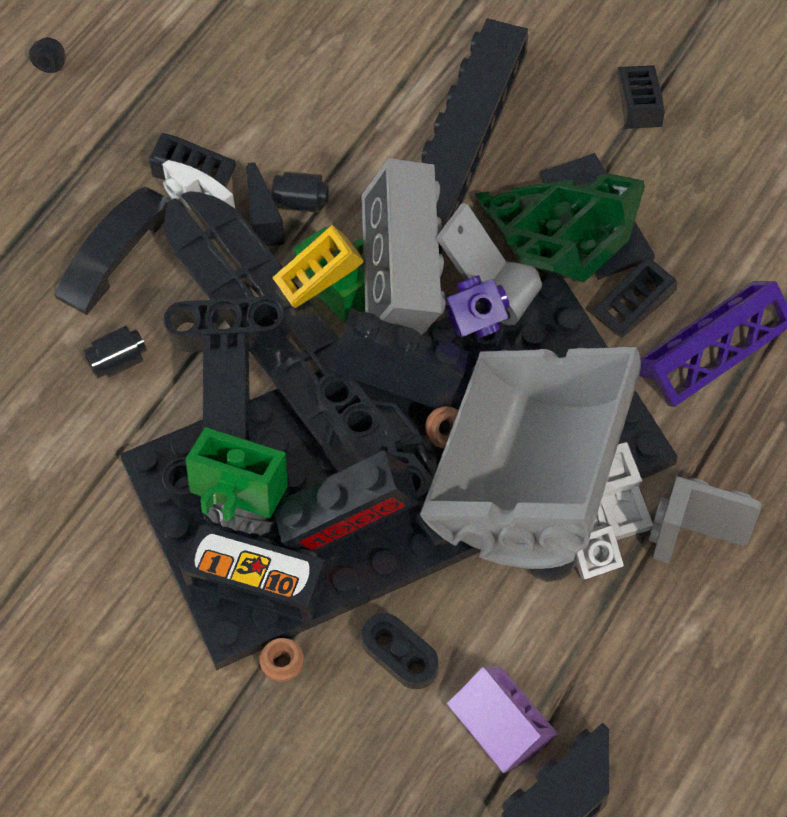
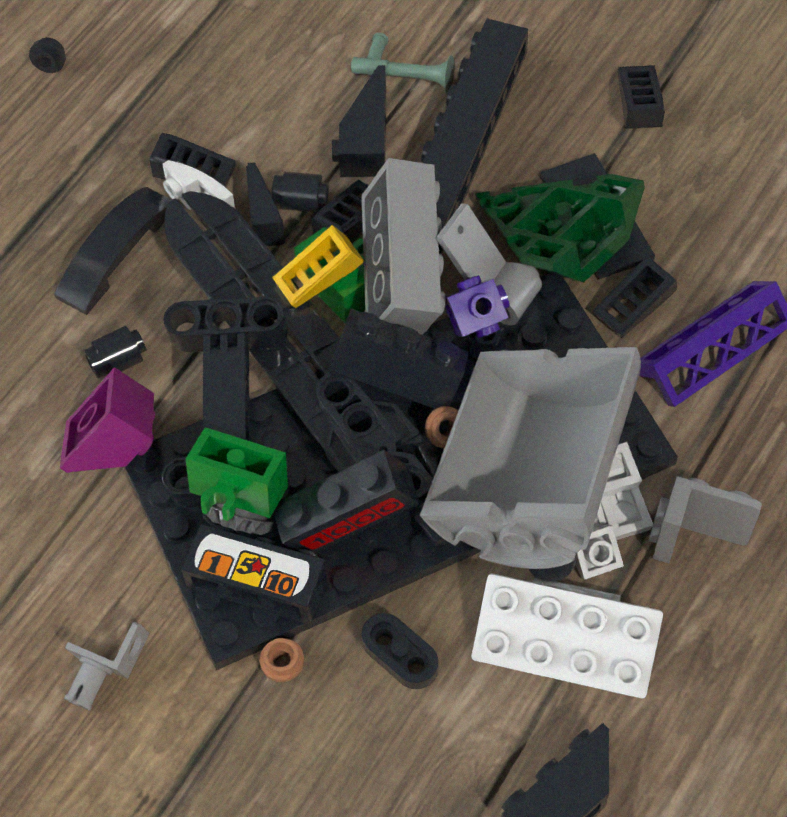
(95, 667): none -> light grey bracket
(109, 426): none -> magenta slope
(334, 211): none -> black slope
(363, 131): none -> black slope
(441, 73): none -> sand green piece
(502, 718): brick -> none
(567, 634): none -> white bracket

